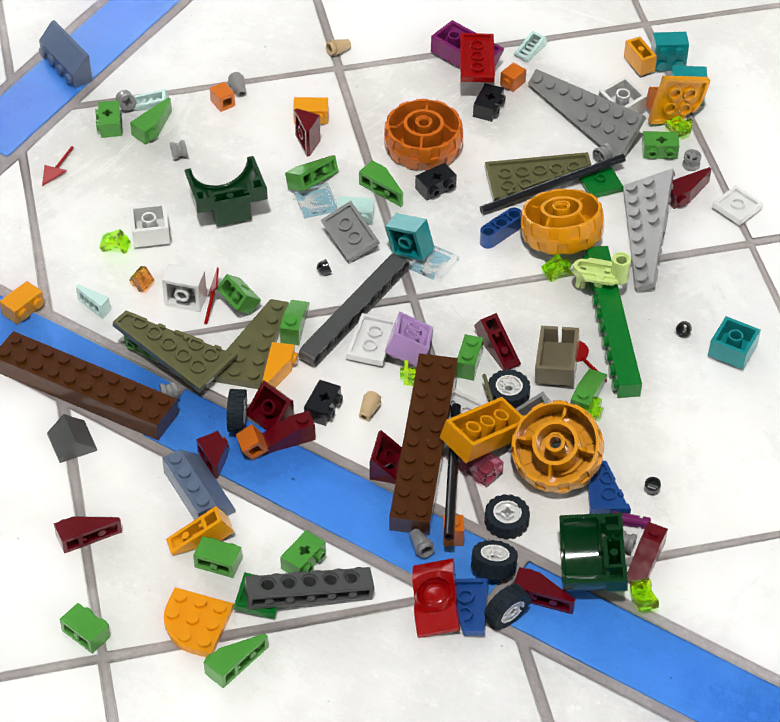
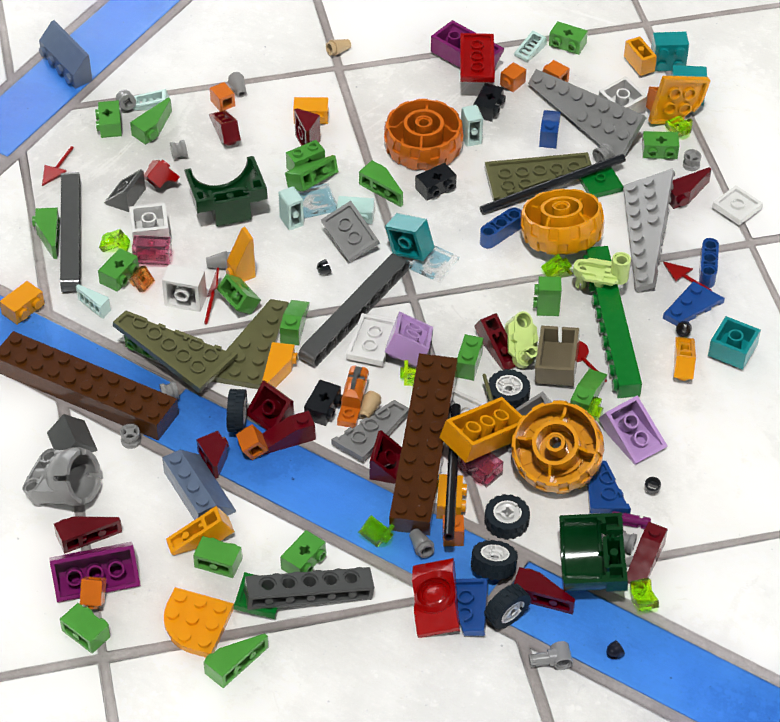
(47, 227): none -> bright green slope
(63, 477): none -> light grey piece
(70, 232): none -> dark grey beam
(92, 591): none -> orange brick
(112, 562): none -> magenta slope
(118, 269): none -> bright green brick
(127, 191): none -> dark grey slope
(130, 436): none -> light grey wheel
(152, 249): none -> clear pink brick
(159, 173): none -> red brick
(218, 260): none -> light grey cone
(226, 127): none -> dark red slope
(241, 258): none -> light orange slope
(291, 208): none -> light aqua brick
(304, 154): none -> bright green brick
(352, 396): none -> orange plate
(361, 439): none -> light grey wing
(375, 531): none -> clear neon green bracket
(441, 500): none -> light orange brick
(472, 125): none -> light aqua brick
(522, 339): none -> yellowish green piece
(548, 296): none -> bright green brick
(549, 129): none -> blue slope
(557, 70): none -> orange brick
(557, 656): none -> light grey pin
(568, 37): none -> bright green brick
(615, 650): none -> black hinge
(633, 430): none -> lavender slope
(680, 271): none -> red piece
(684, 358): none -> light orange slope
(691, 303): none -> blue wing
(709, 262): none -> blue beam

